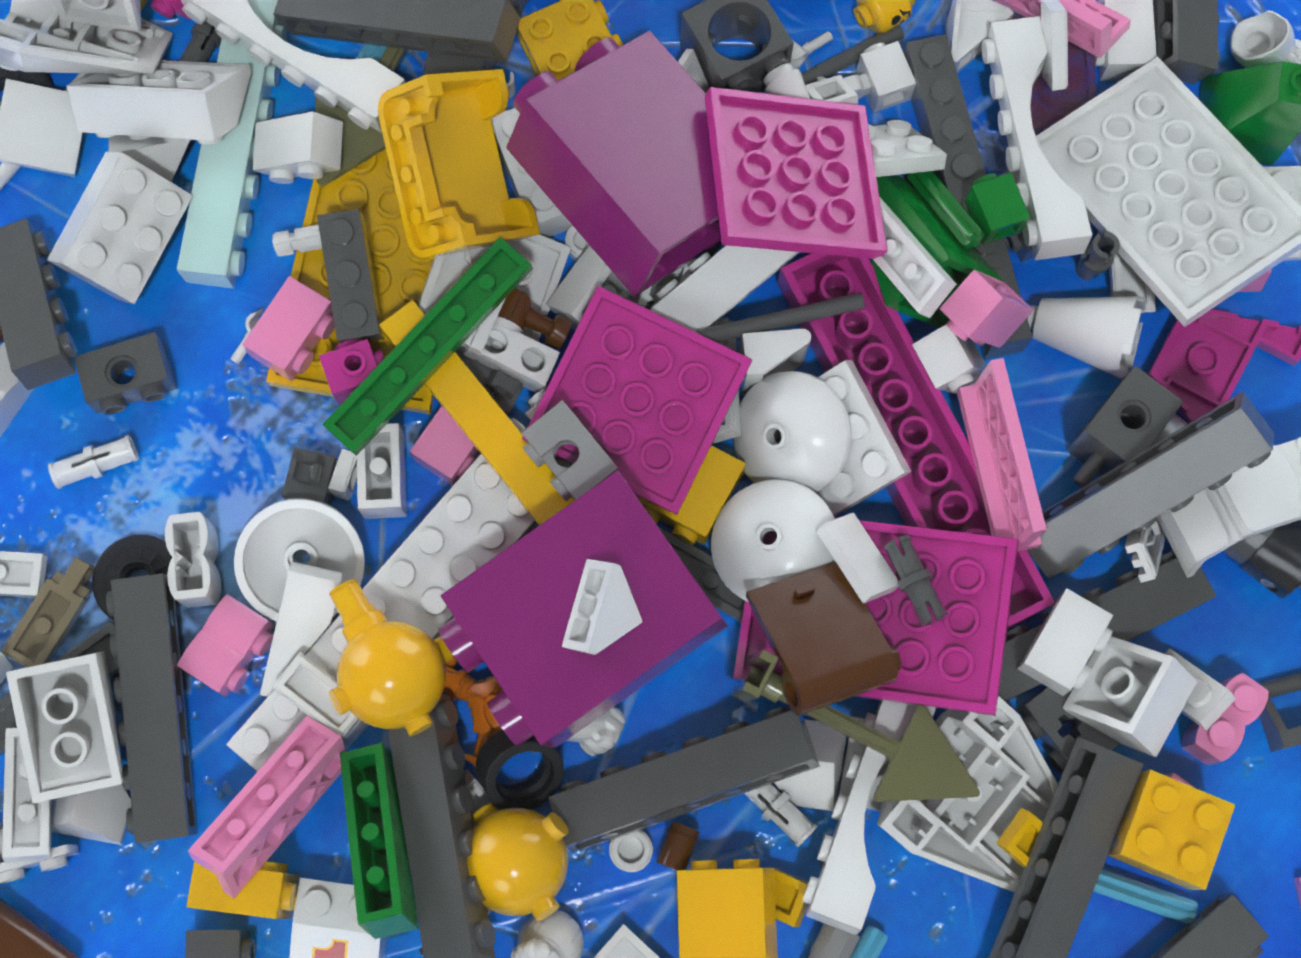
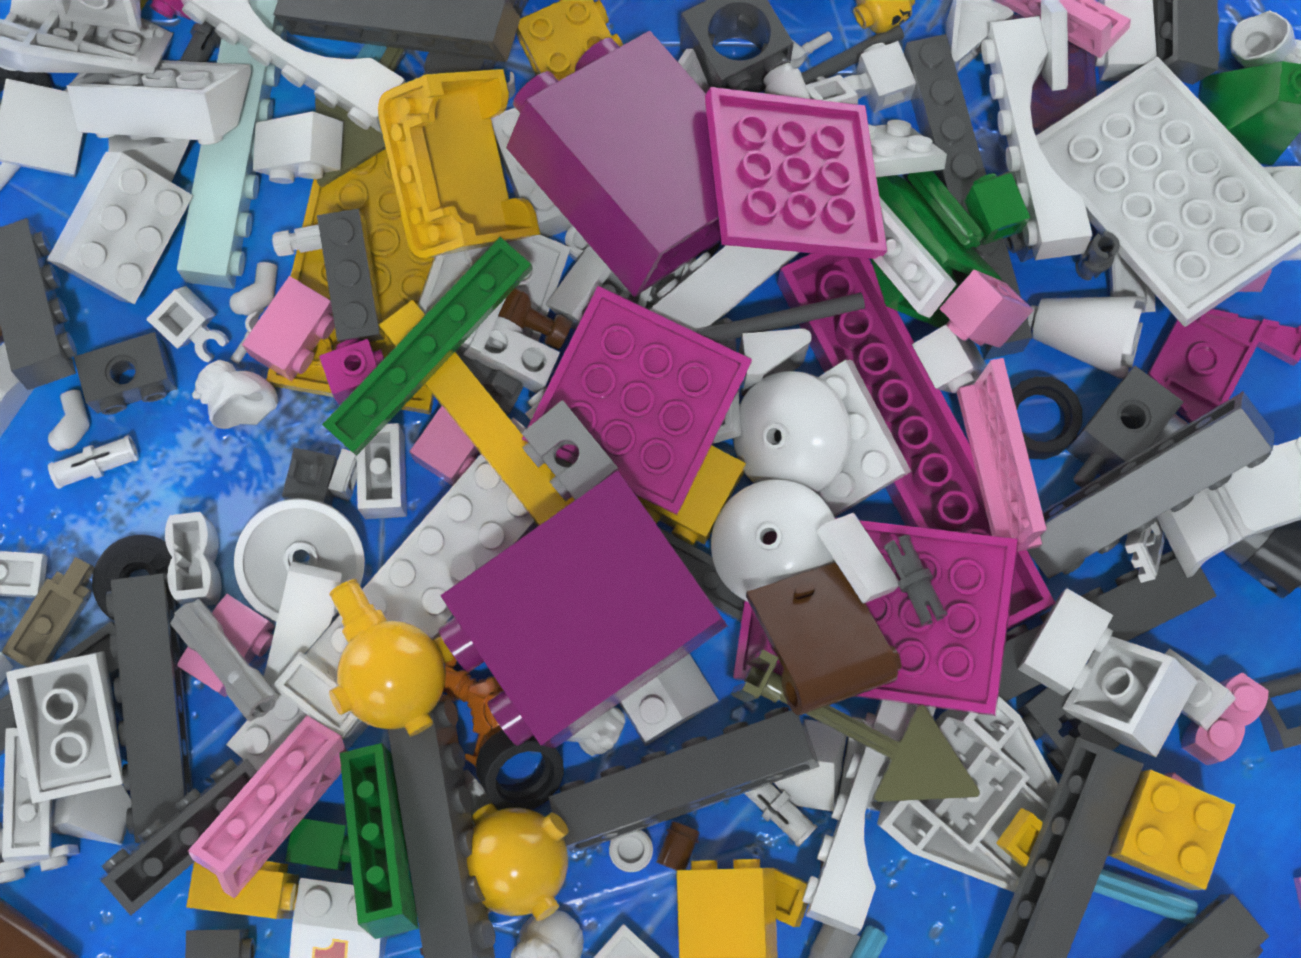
(72, 425): none -> white arm
(165, 846): none -> dark grey brick
(185, 319): none -> white brick
(234, 395): none -> white hair
(242, 682): none -> light grey axle
(258, 294): none -> white arm
(319, 845): none -> green brick
(601, 609): white slope -> none
(668, 700): none -> white slope
(1066, 400): none -> black tyre

